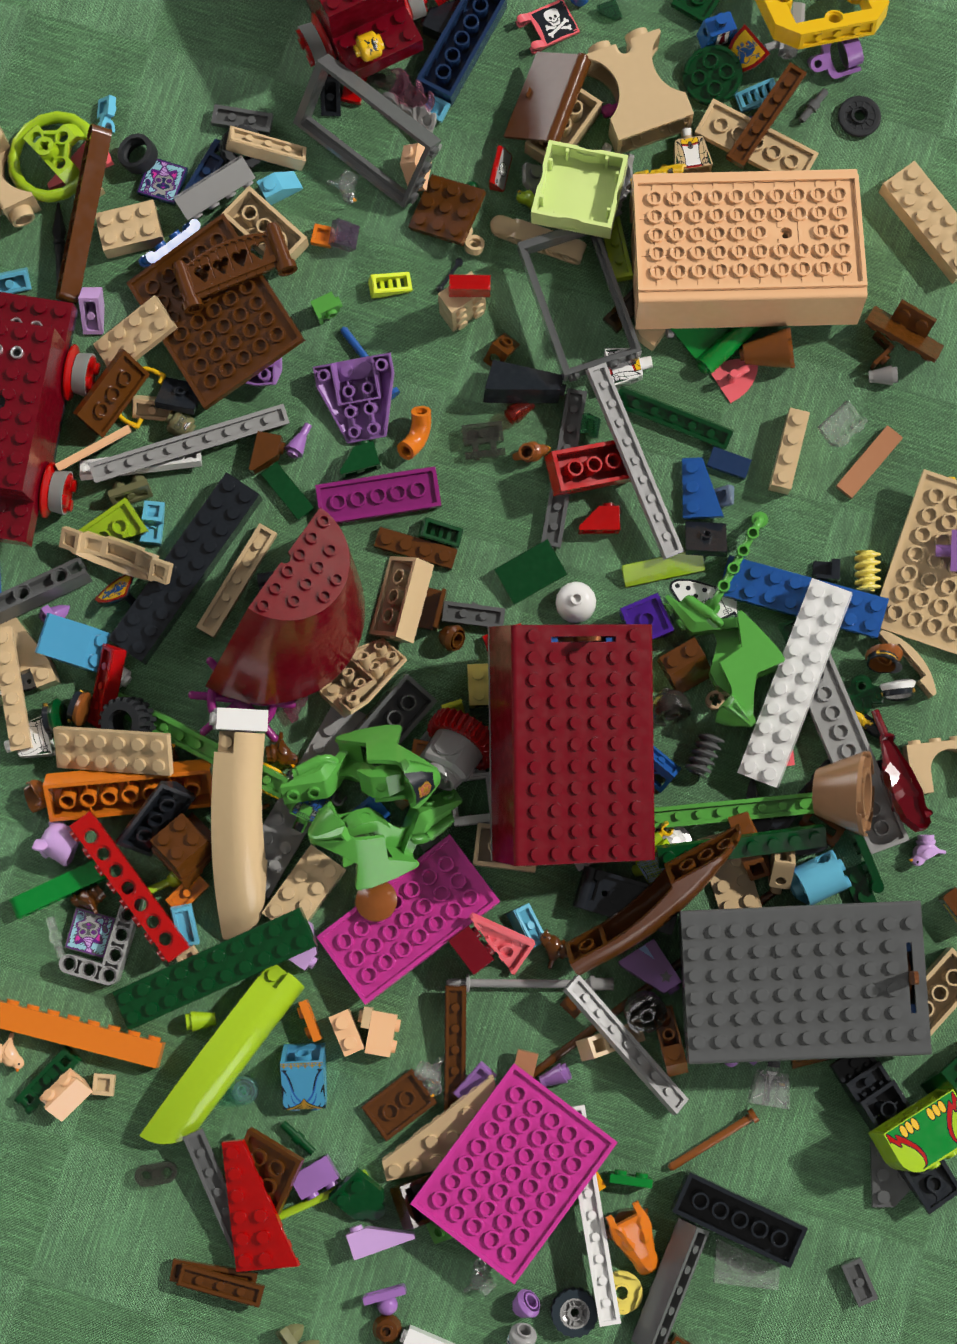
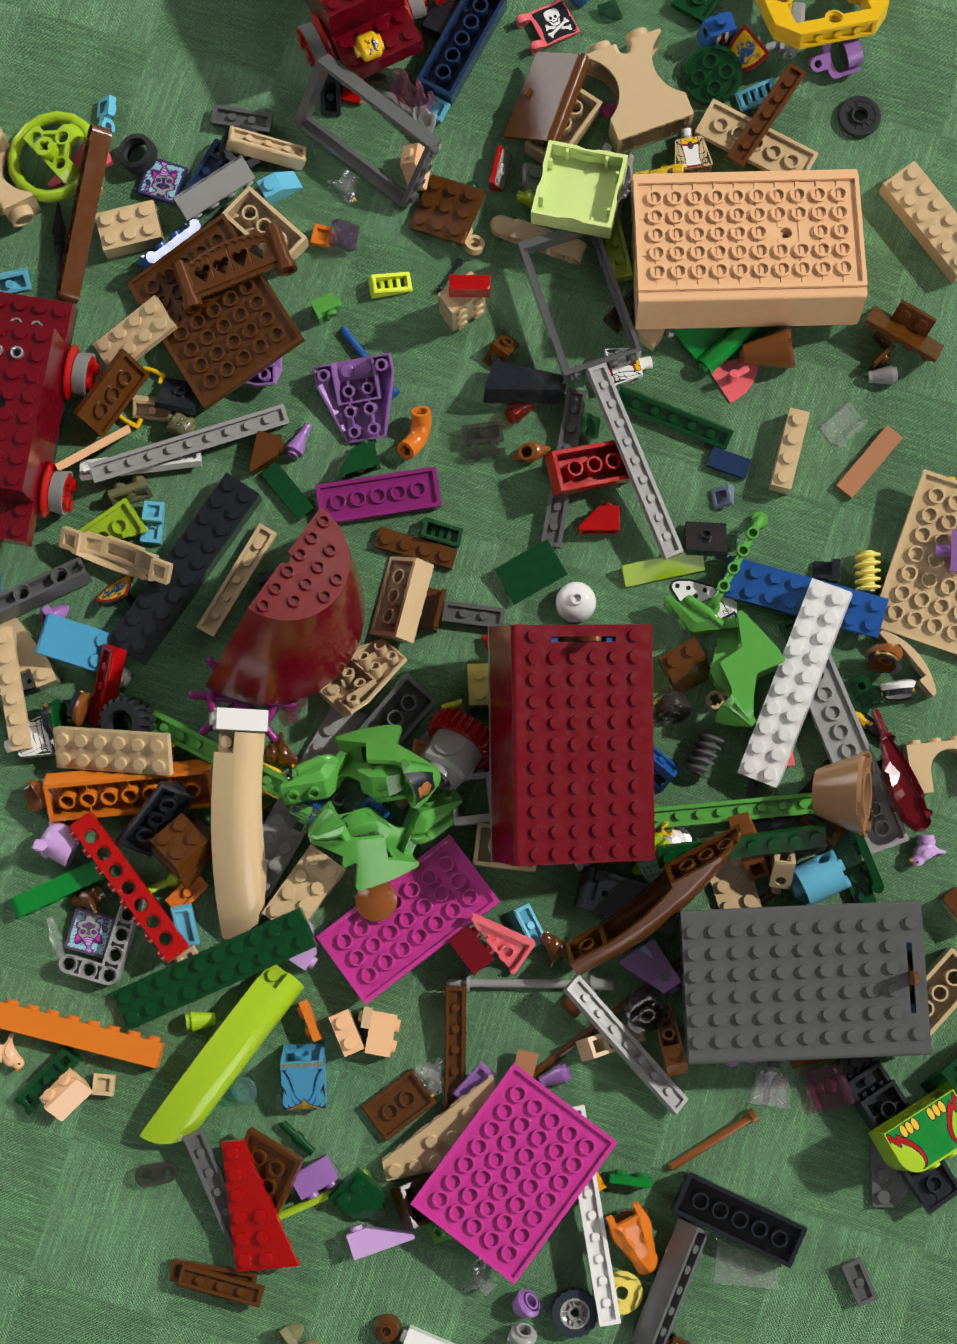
(92, 310): lavender slope -> none
(385, 1298): medium lavender tile -> none
(452, 637): reddish brown cone -> none
(648, 611): dark purple panel -> none
(698, 492): blue wing -> none
(813, 105): dark grey bar -> none
(828, 1086): none -> clear pink plate

